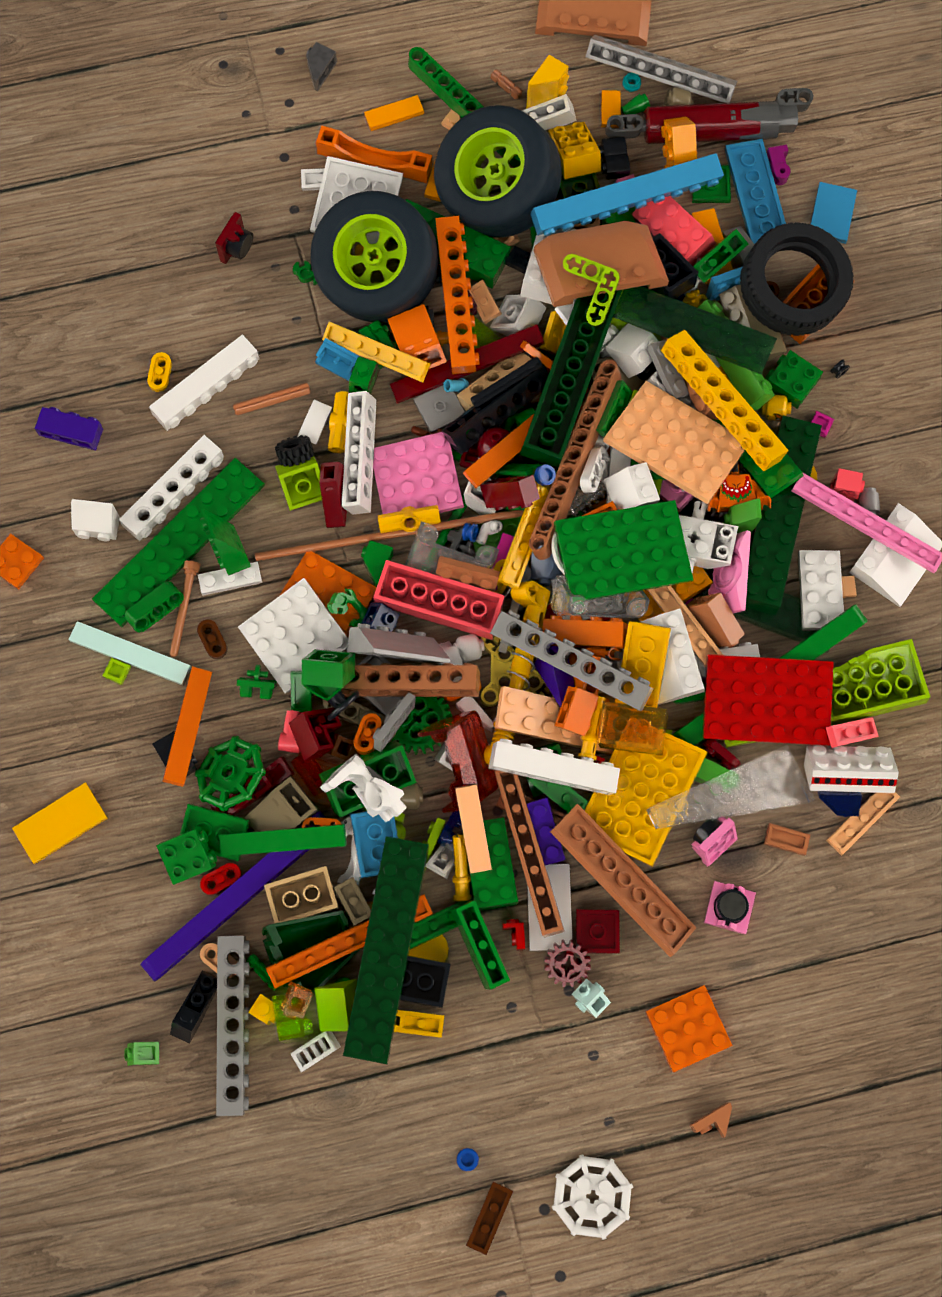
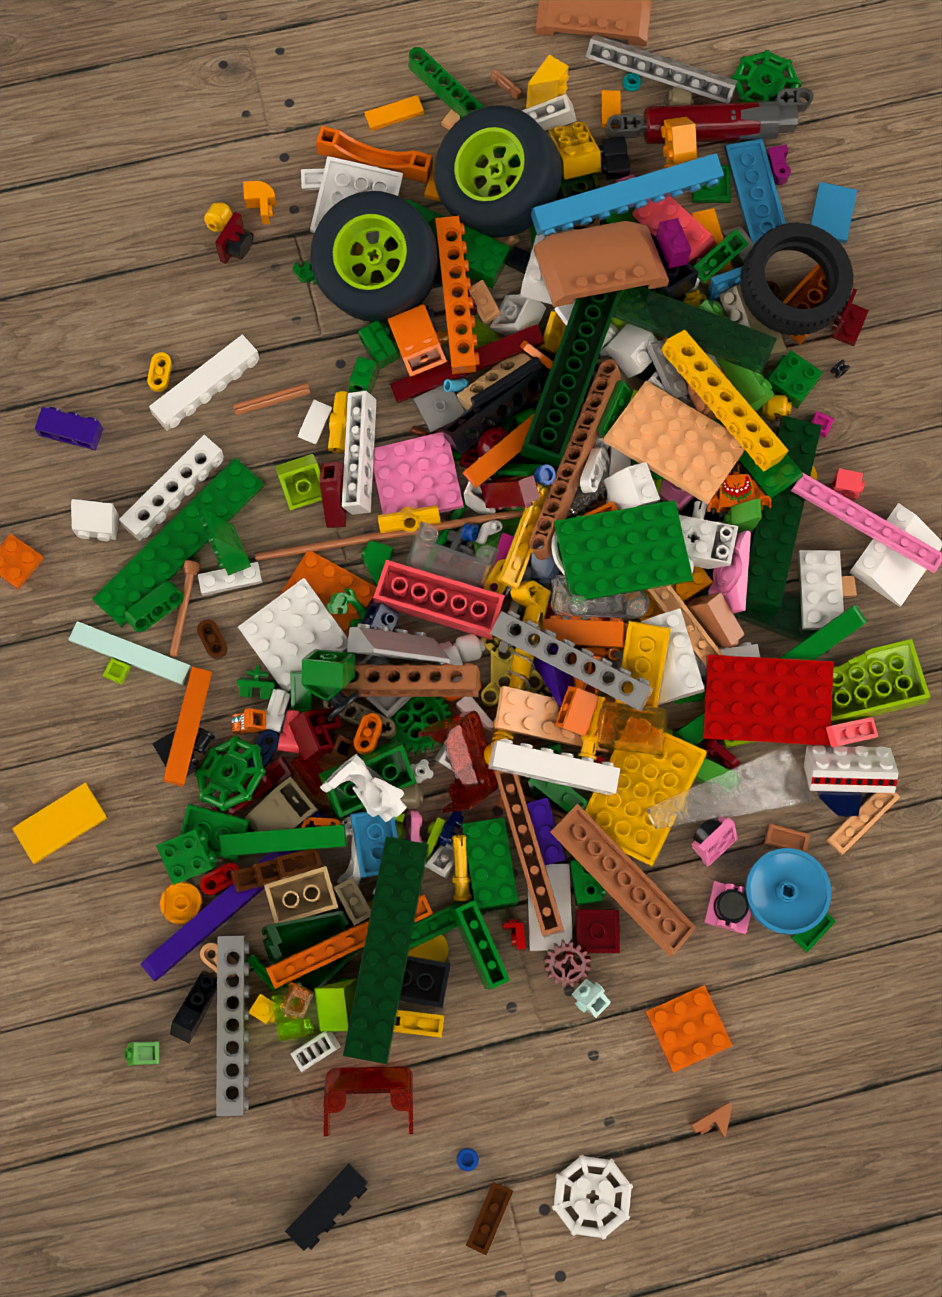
(181, 903): none -> light orange tile
(202, 740): none -> black bush
(217, 216): none -> yellow head
(246, 722): none -> orange leg
(260, 195): none -> light orange brick
(267, 751): none -> dark blue plate
(276, 710): none -> white piece
(276, 869): none -> reddish brown slope
(294, 450): black tyre -> none
(320, 63): flat silver slope -> none
(326, 1207): none -> black brick
(336, 359): dark azure hinge -> none
(368, 1080): none -> clear red windscreen
(377, 352): yellow tile -> none
(394, 721): light grey plate -> none
(413, 822): none -> bright pink plate
(427, 773): none -> white plate
(467, 573): nougat plate -> none
(473, 828): light nougat tile -> none
(585, 886): none -> green brick
(599, 278): lime beam -> none
(636, 105): green cone -> none
(673, 243): none -> magenta brick
(768, 70): none -> green plate
(788, 891): none -> dark azure dish
(809, 938): none -> green tile
(849, 322): none -> dark red bracket
(870, 500): light grey brick -> none

